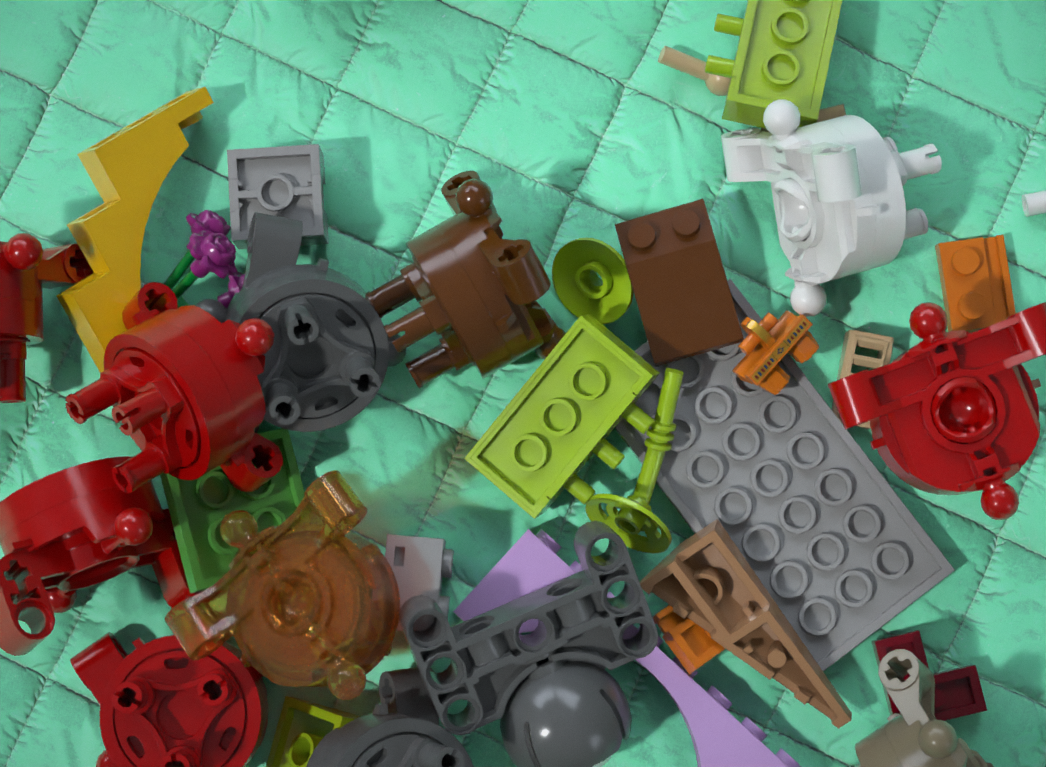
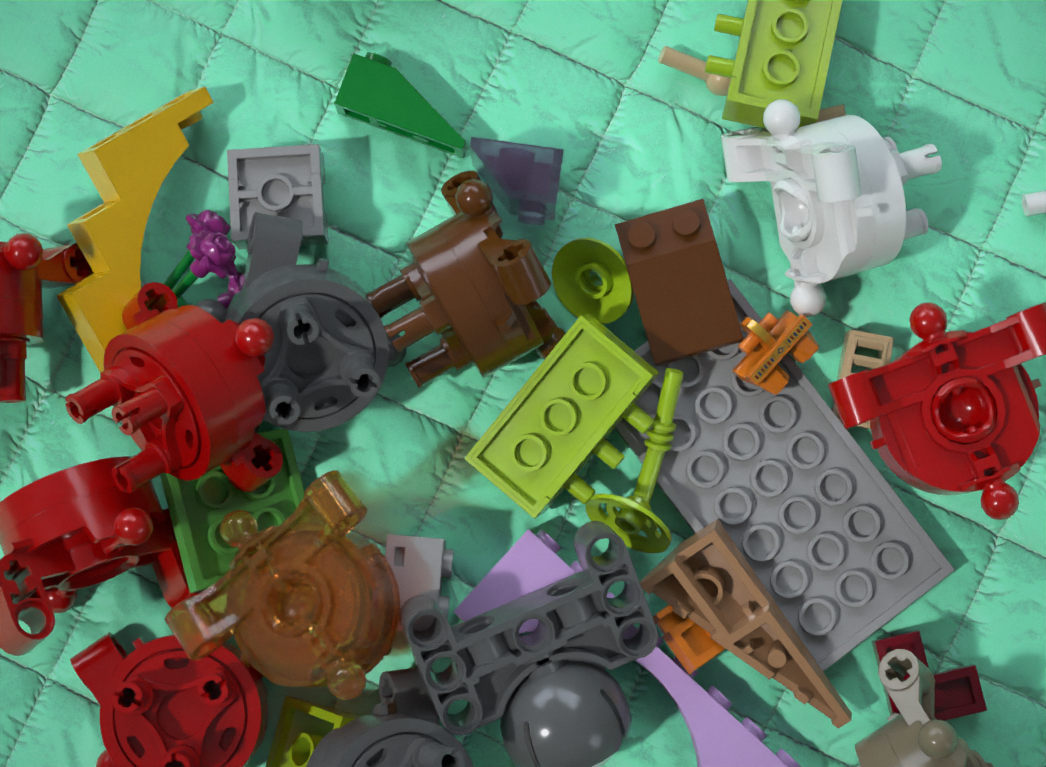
(386, 100): none -> green slope
(520, 176): none -> slope
(975, 282): orange plate -> none

